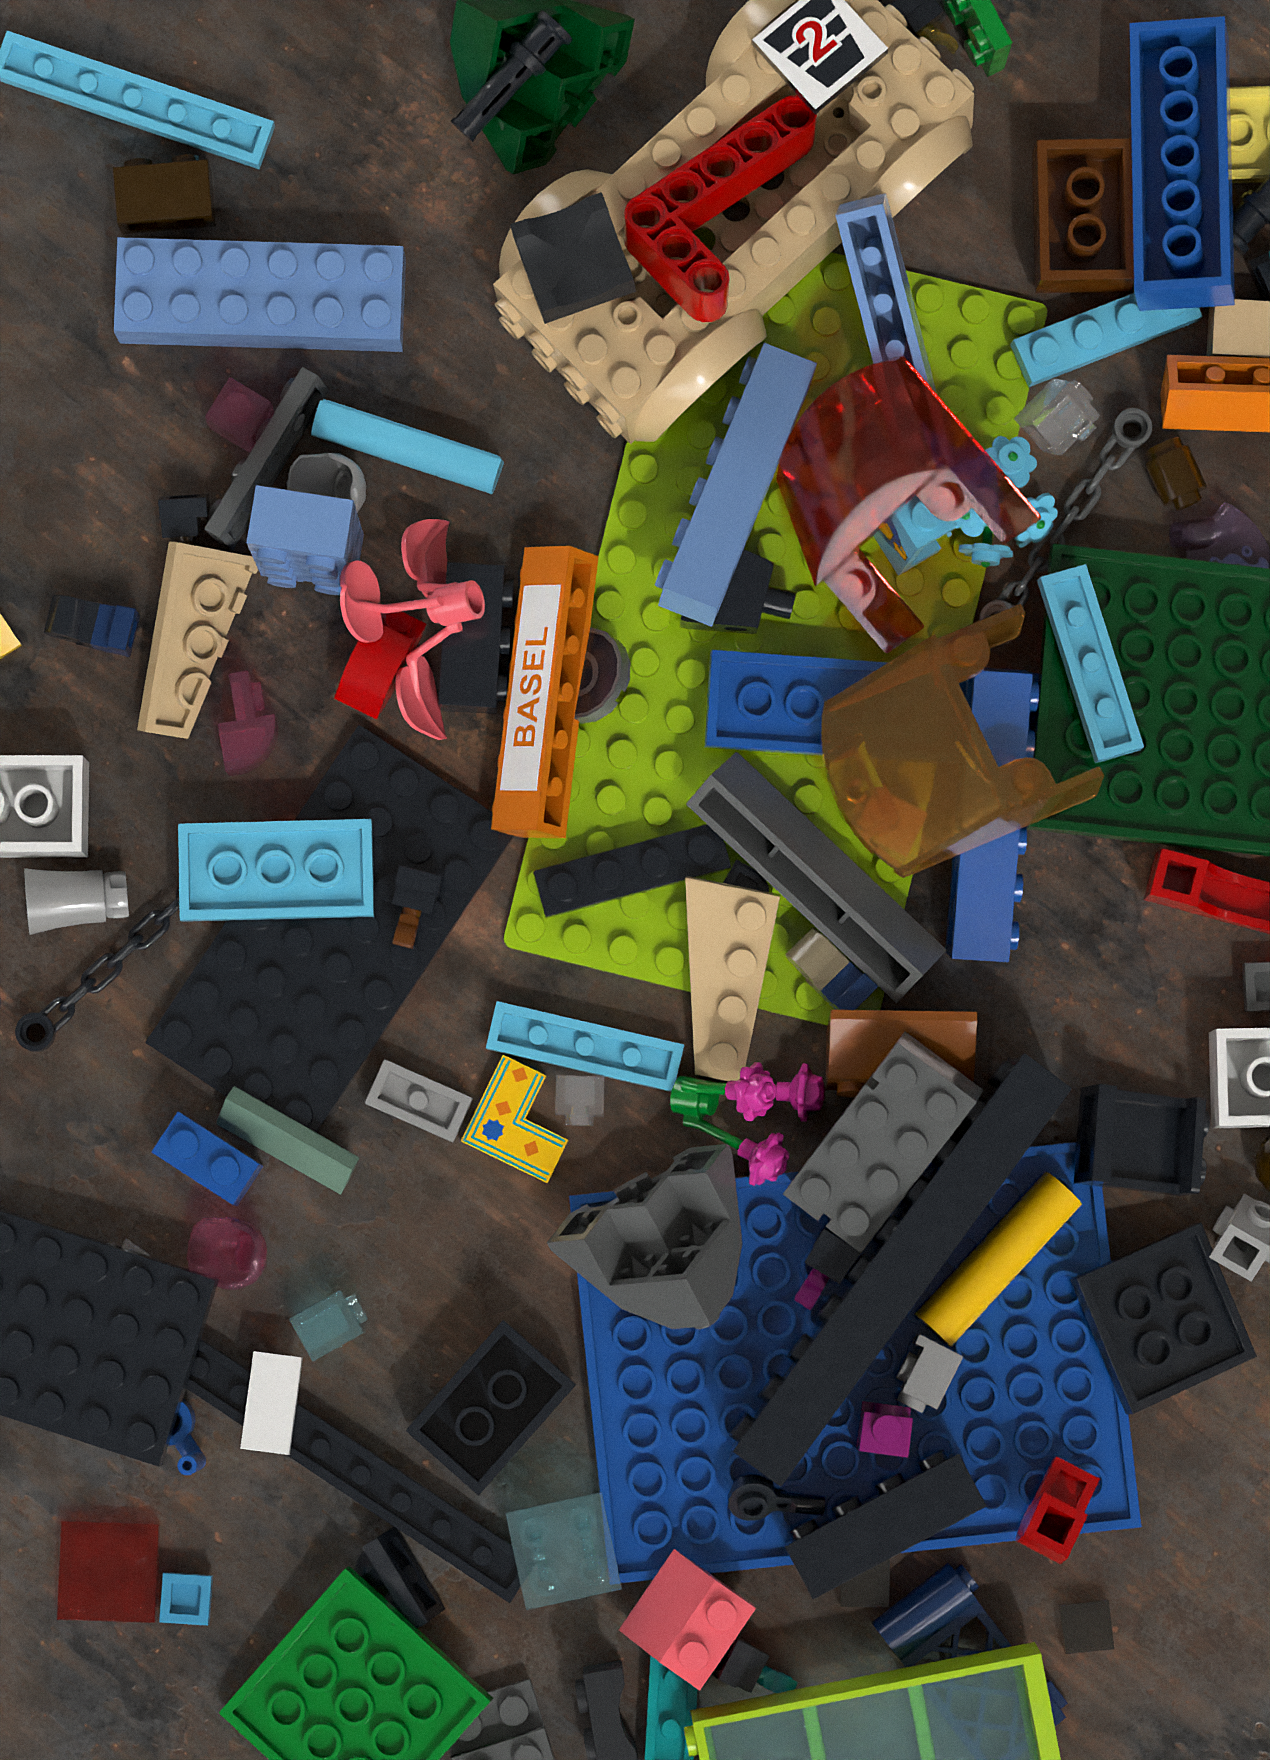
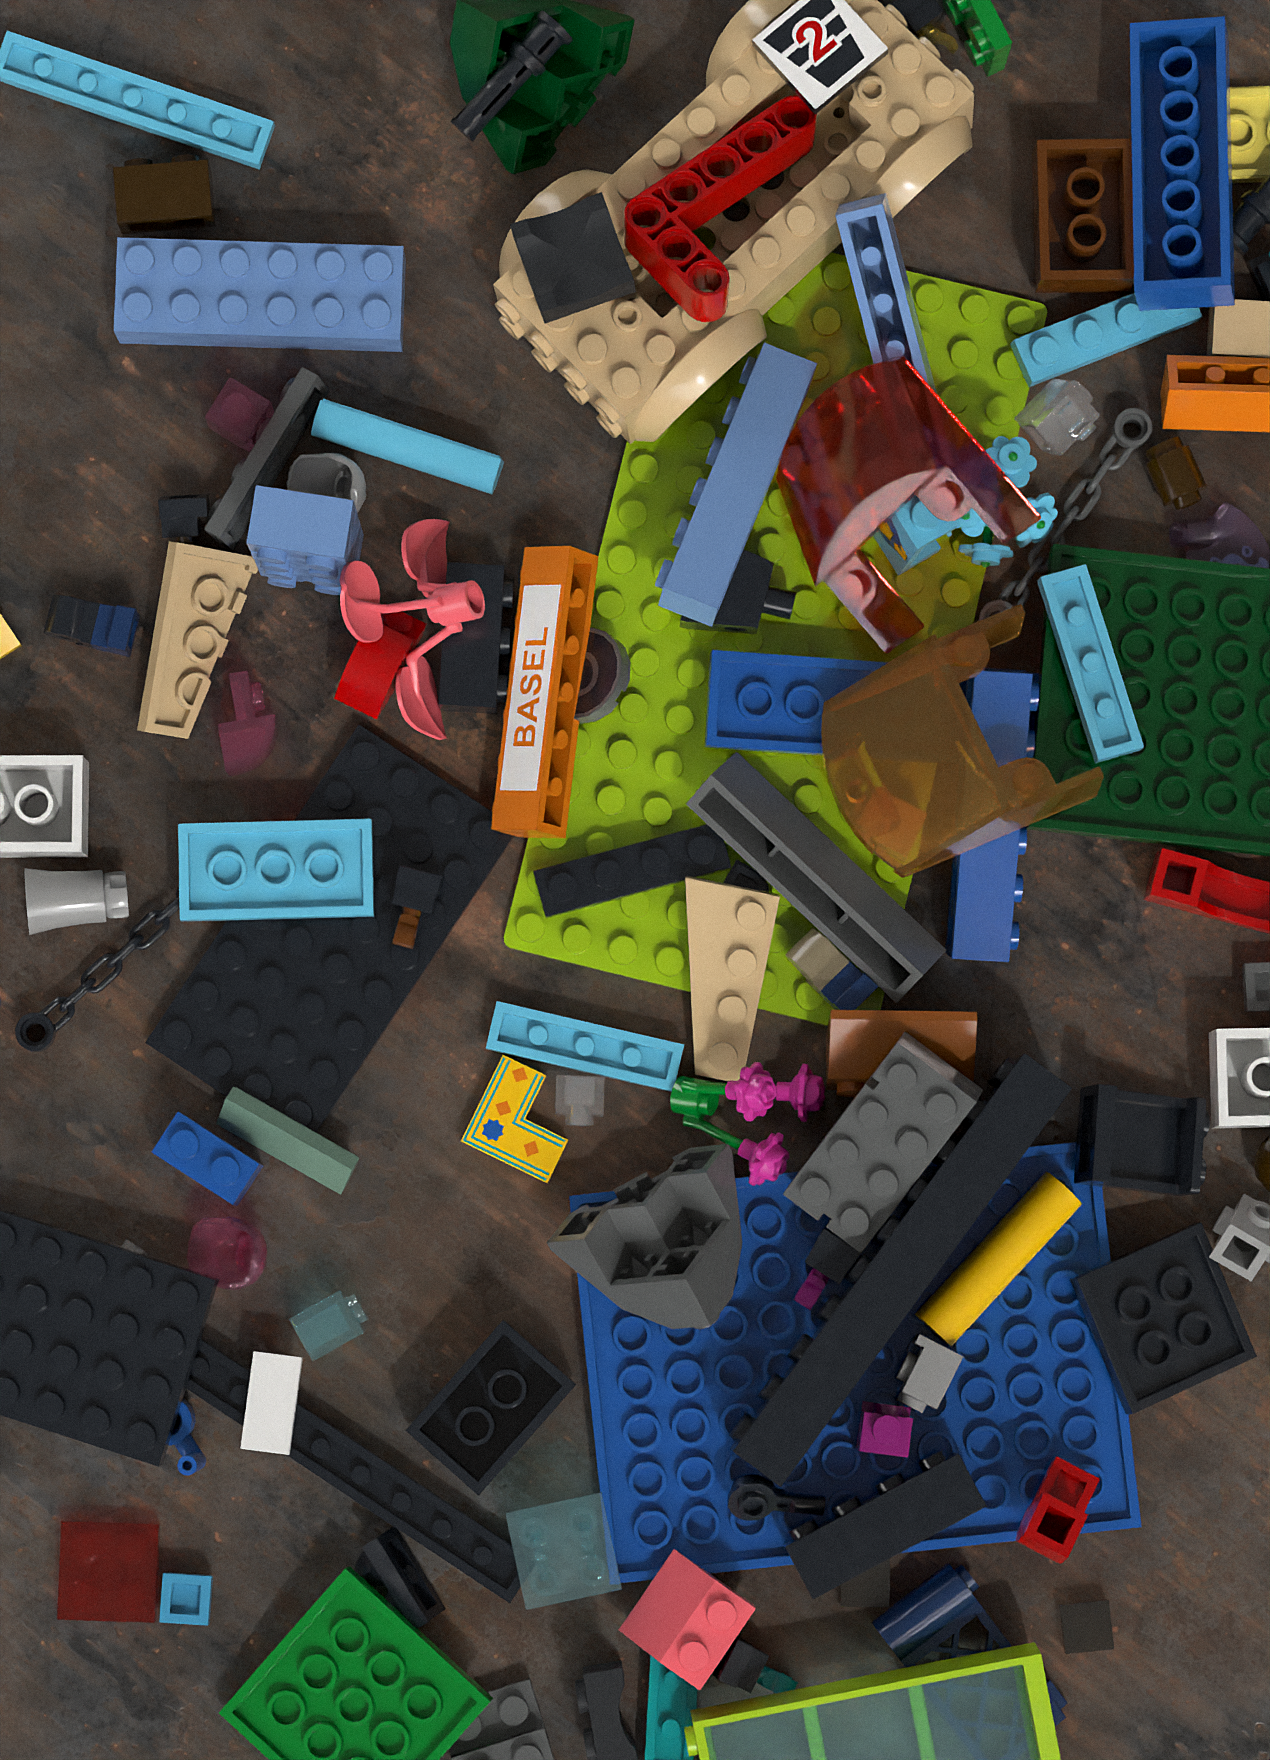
(418, 1101): light grey plate -> none

